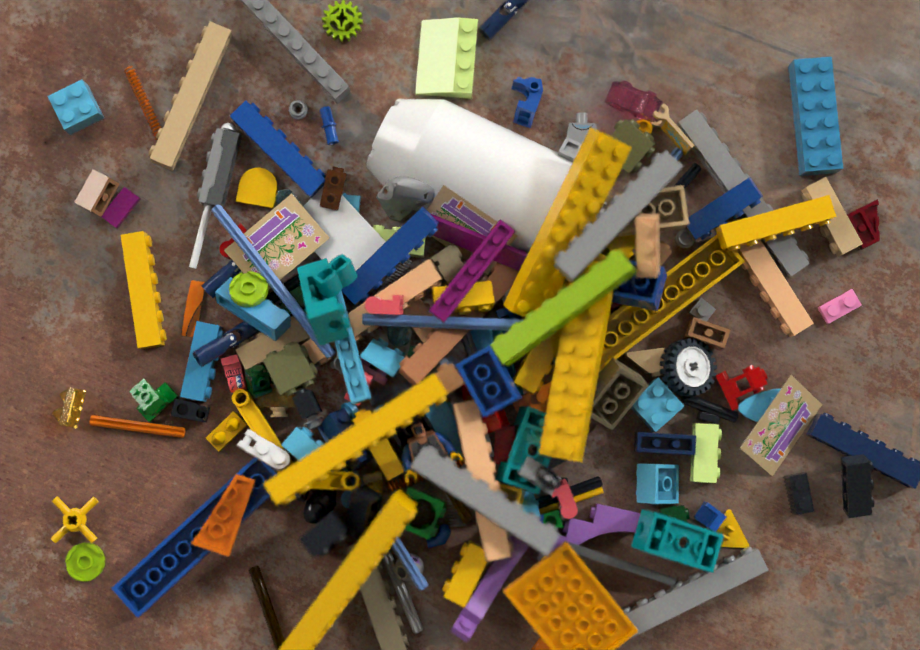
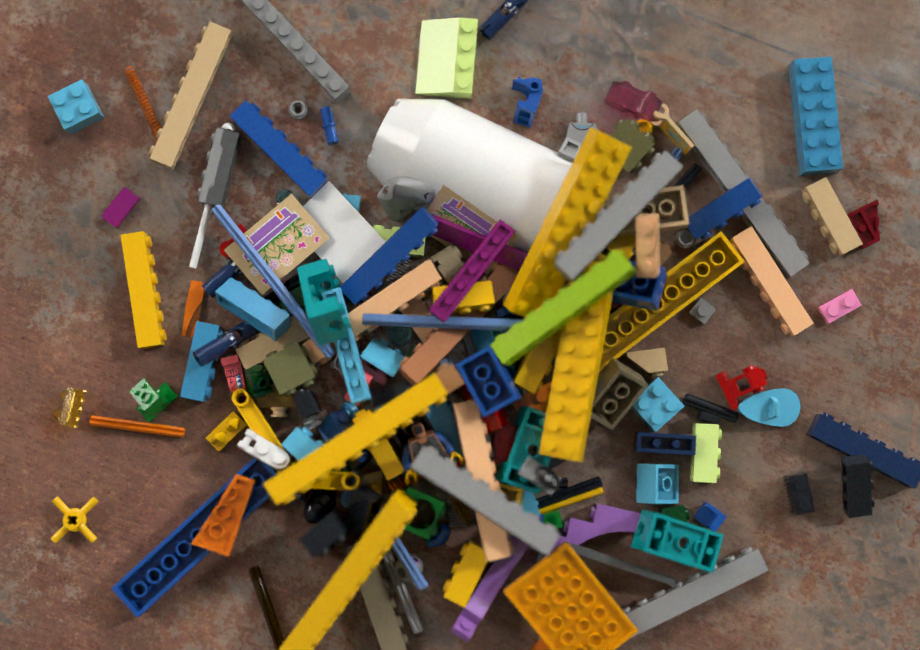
(85, 561): lime tile -> none
(96, 193): brick -> none
(190, 410): black leg -> none
(248, 289): lime tile -> none
(257, 188): yellow tile -> none
(333, 188): reddish brown bracket -> none
(335, 19): lime gear -> none
(335, 276): teal brick -> none
(379, 306): coral leg -> none
(566, 501): coral leg -> none
(688, 367): wheel -> none
(709, 333): medium nougat brick -> none
(732, 532): yellow piece -> none
(775, 222): yellow brick -> none
(781, 425): tan sticker -> none

